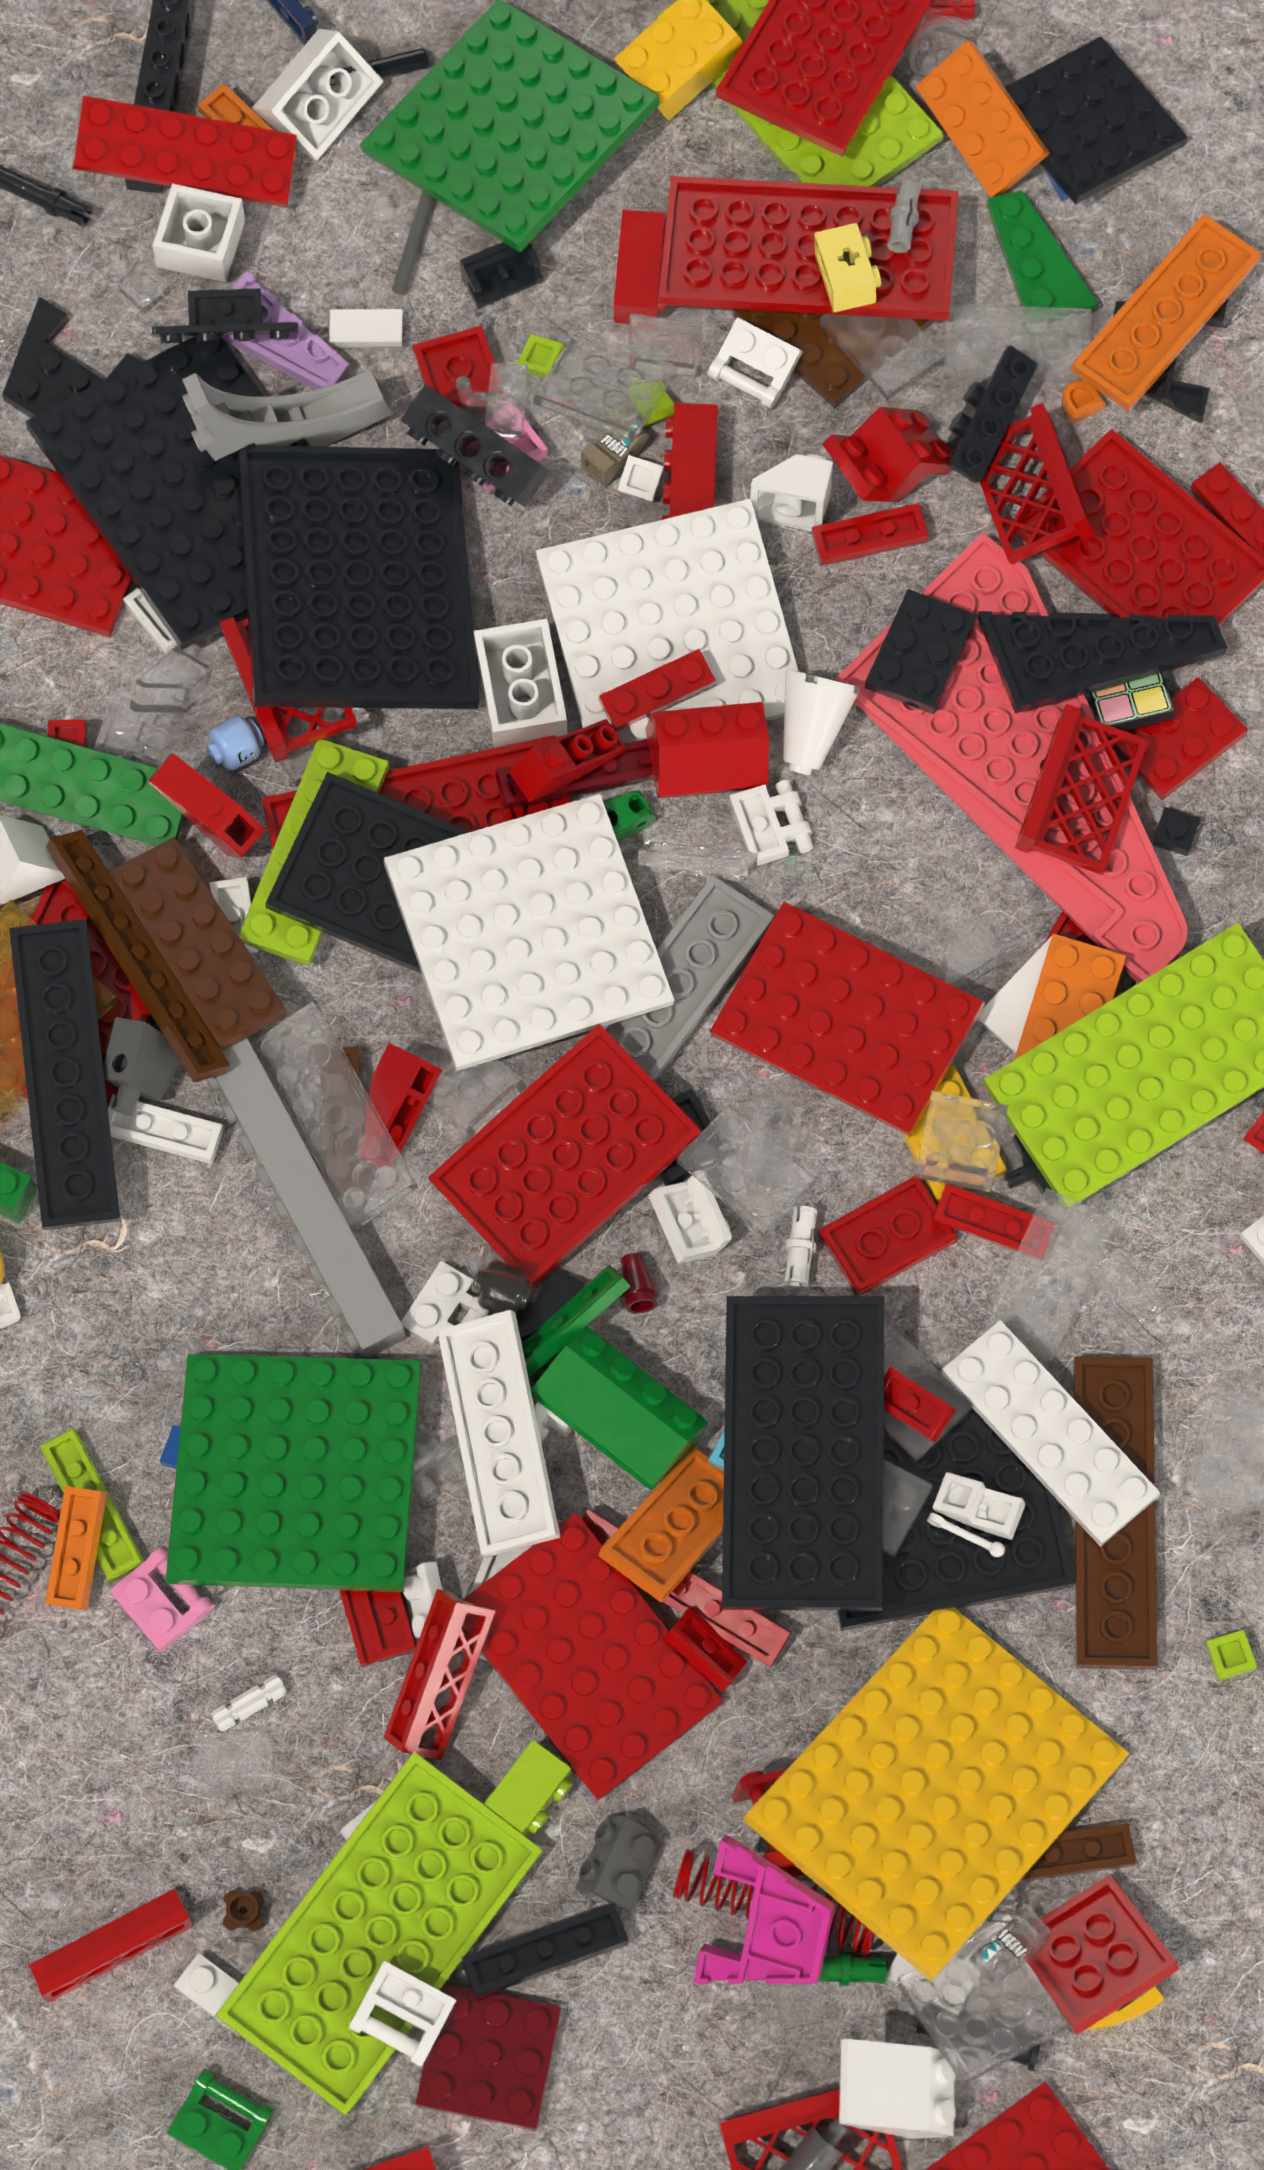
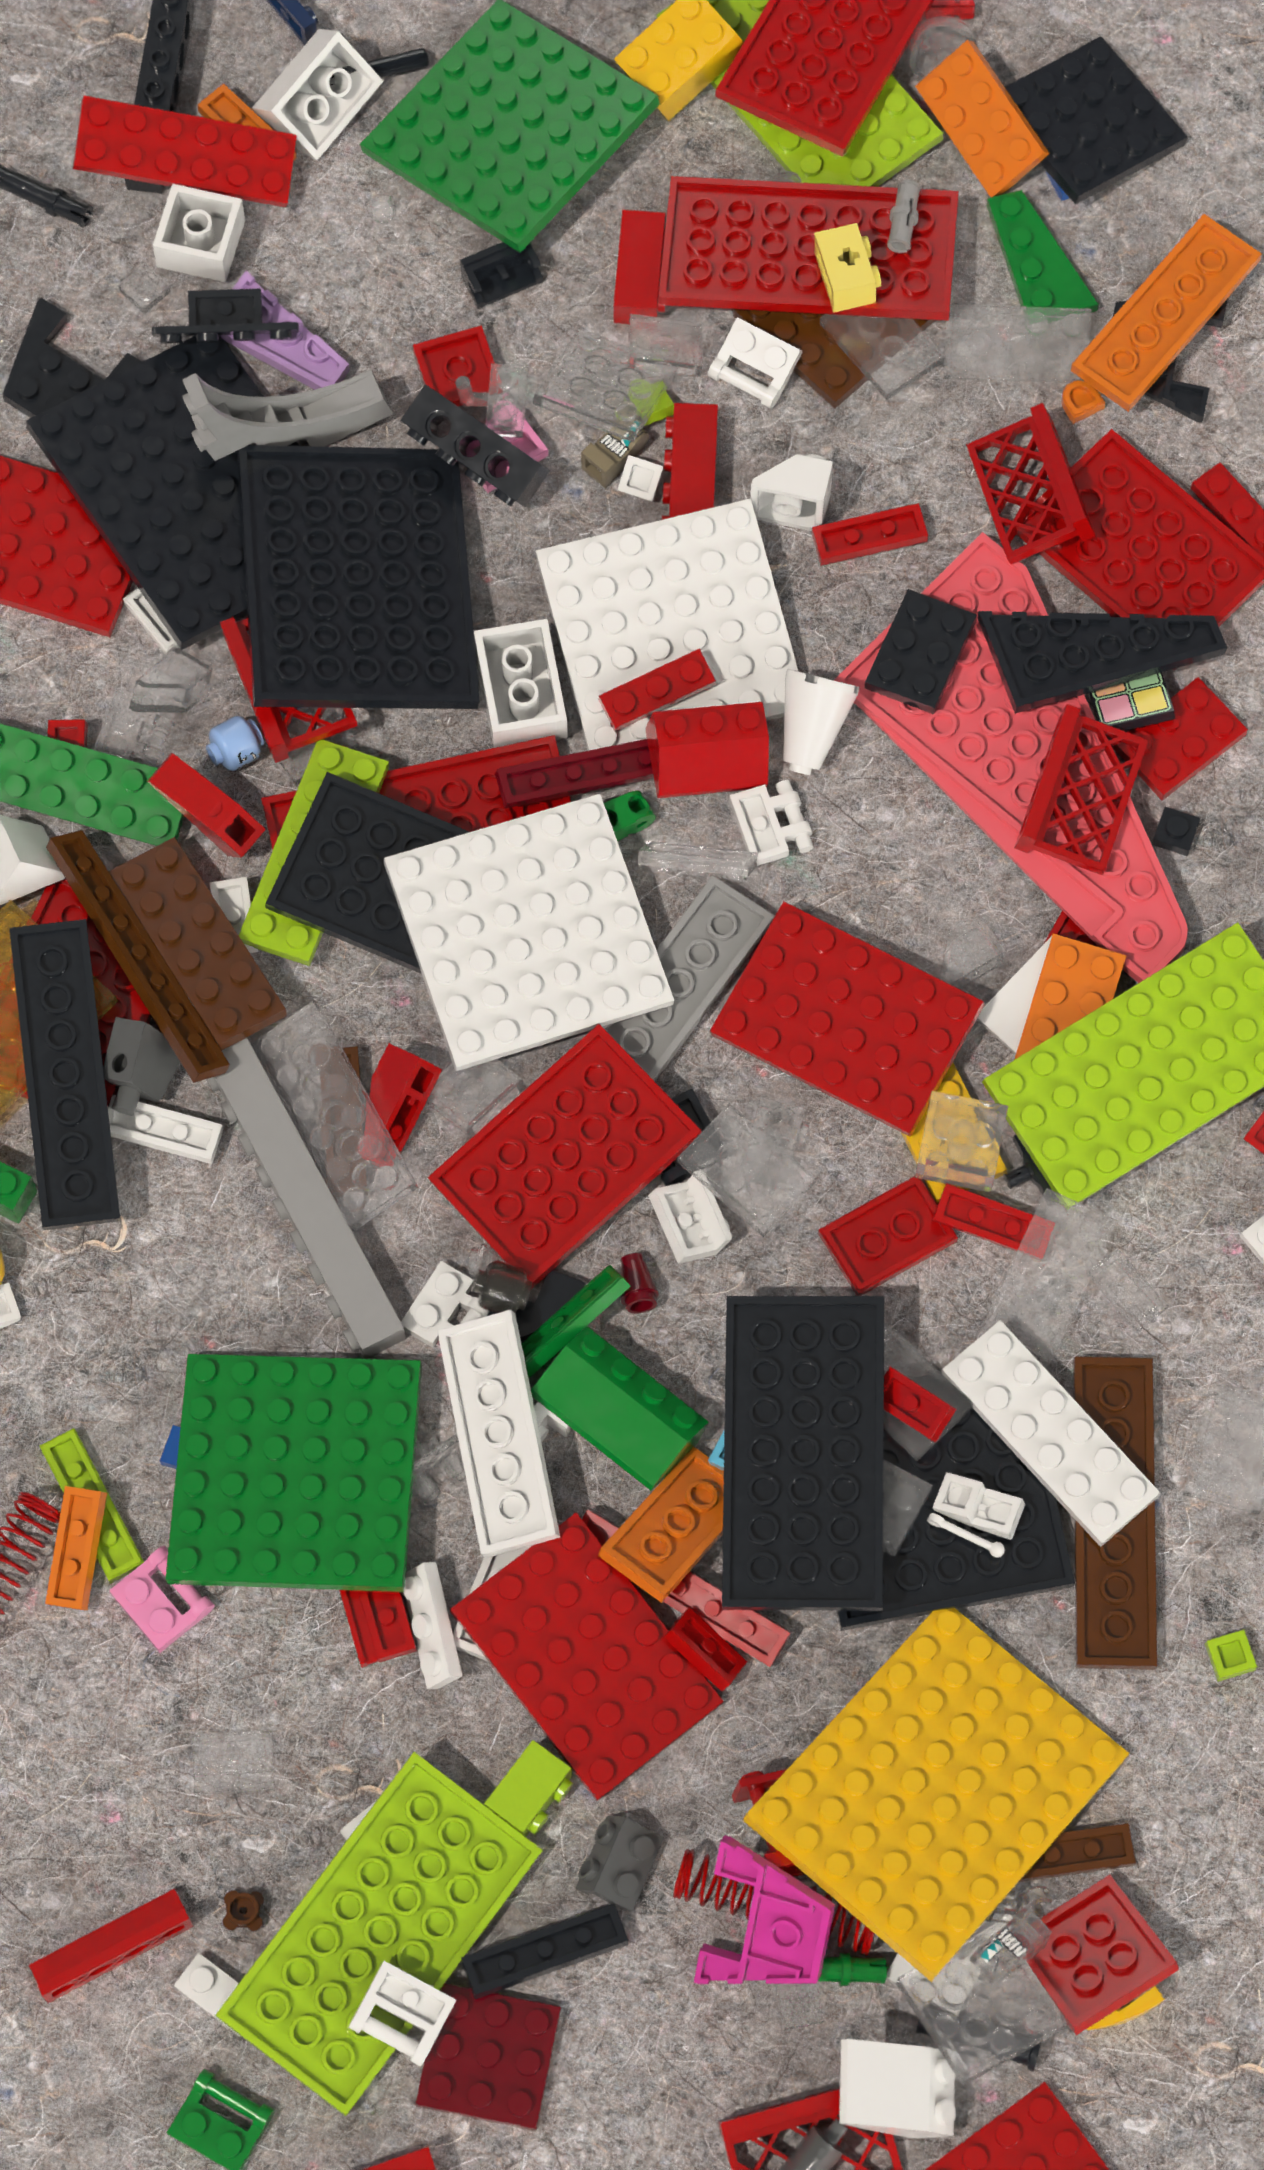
(248, 1702): white axle -> none
(366, 328): white tile -> none
(413, 243): dark grey bar -> none
(424, 1679): red fence -> none
(540, 355): lime plate -> none
(566, 759): red slope -> none
(800, 1246): white pin -> none
(889, 454): red bracket -> none
(988, 413): black bracket -> none

